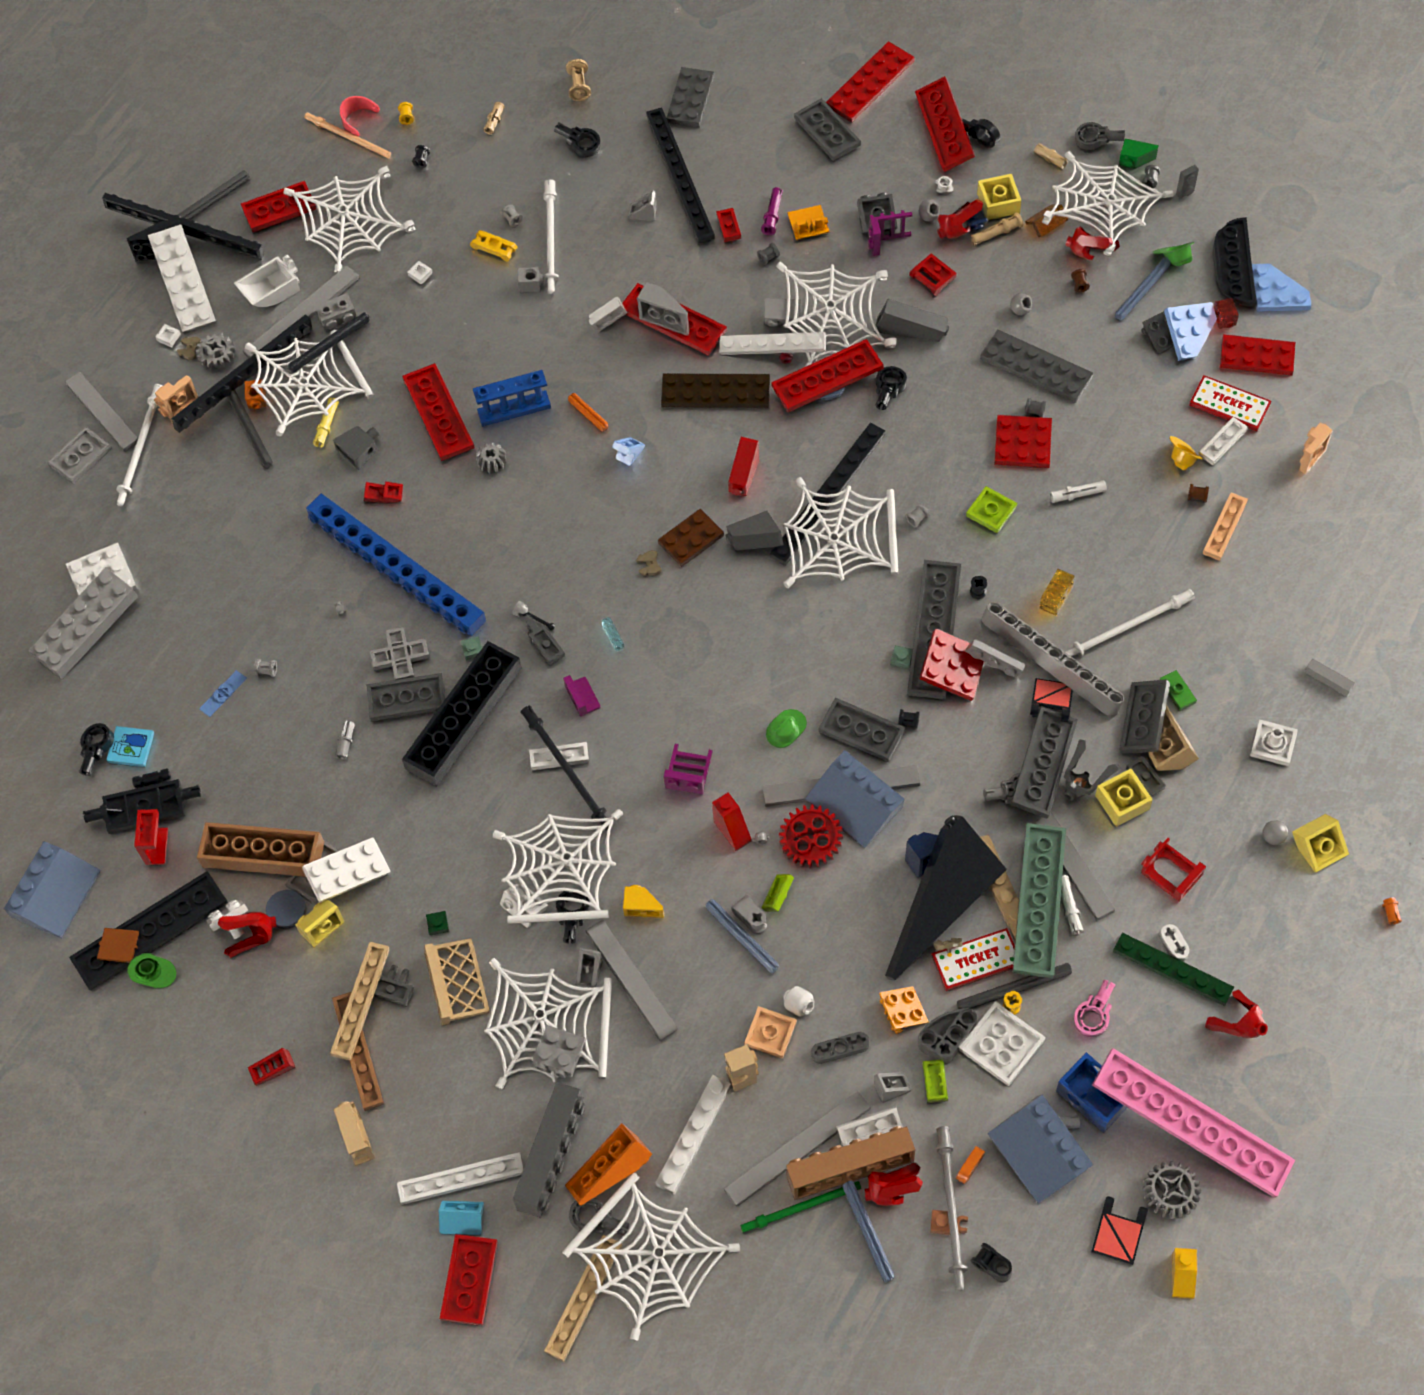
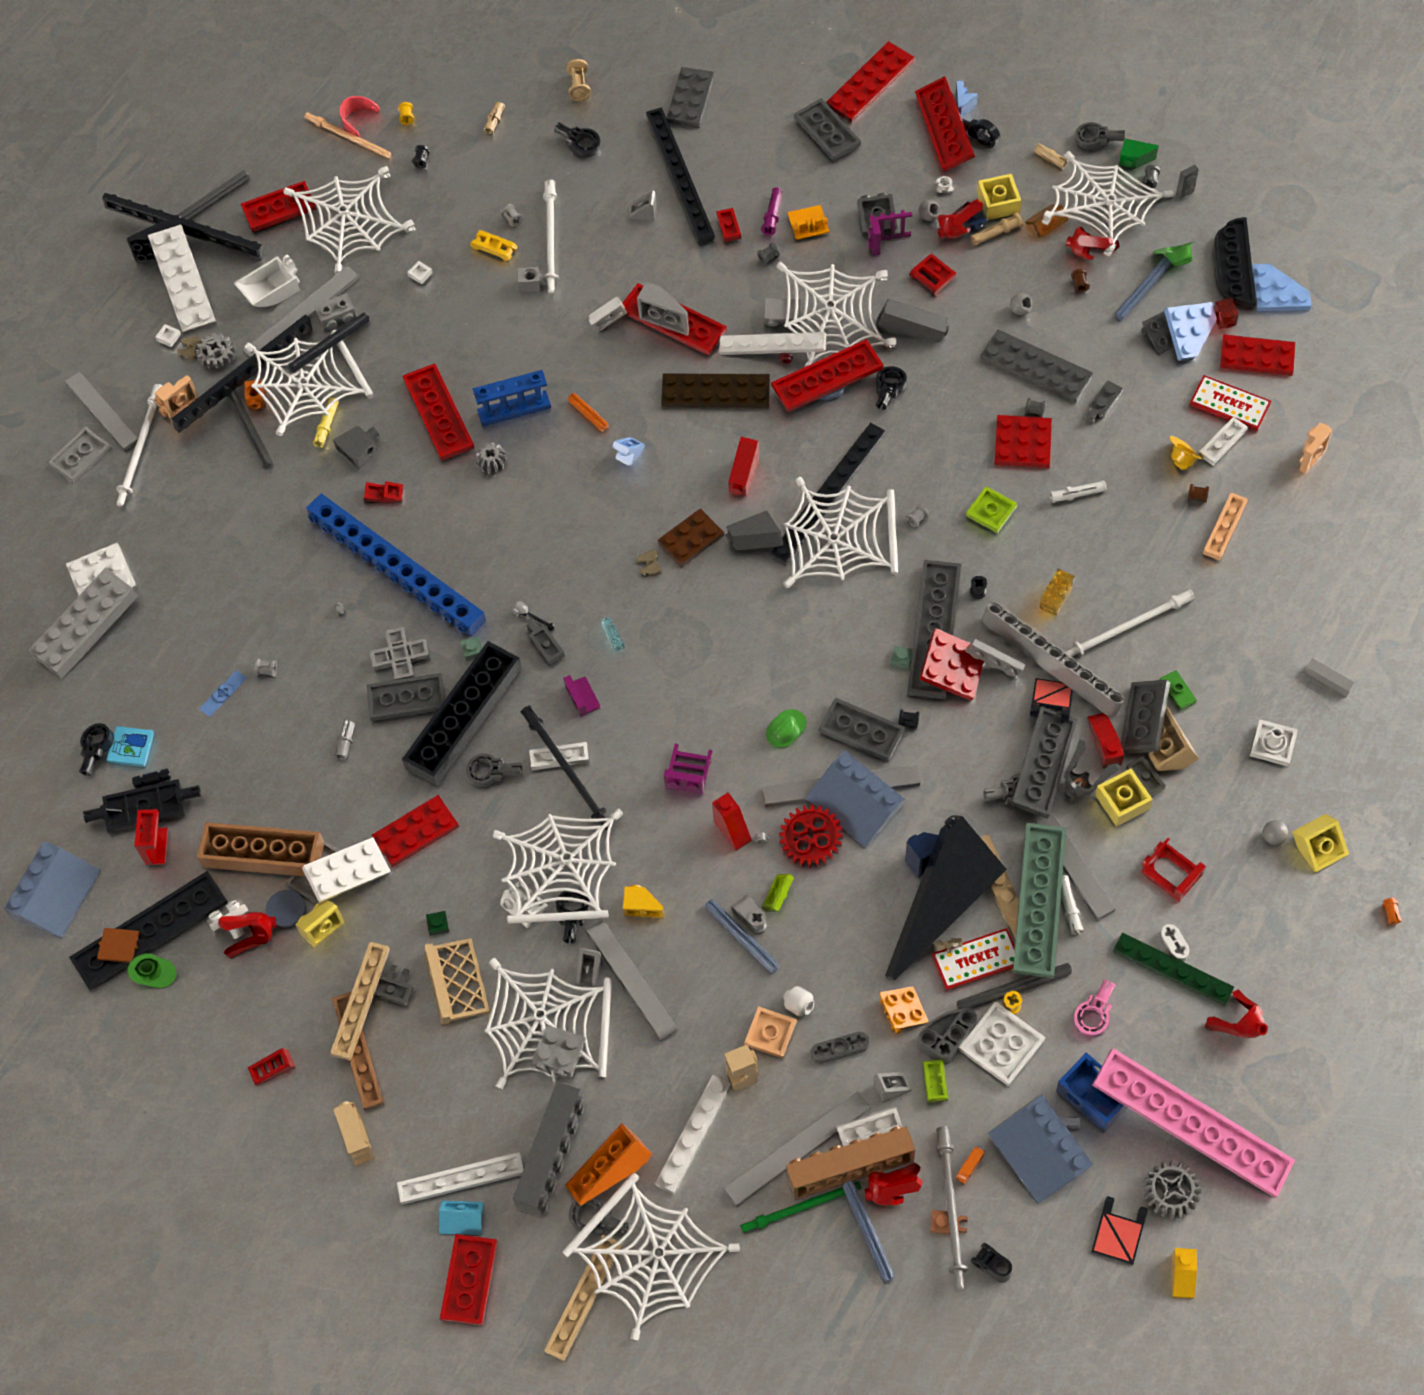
(415, 831): none -> red plate
(497, 770): none -> dark grey pin
(964, 101): none -> light blue slope
(1103, 401): none -> dark grey hinge
(1106, 740): none -> red slope

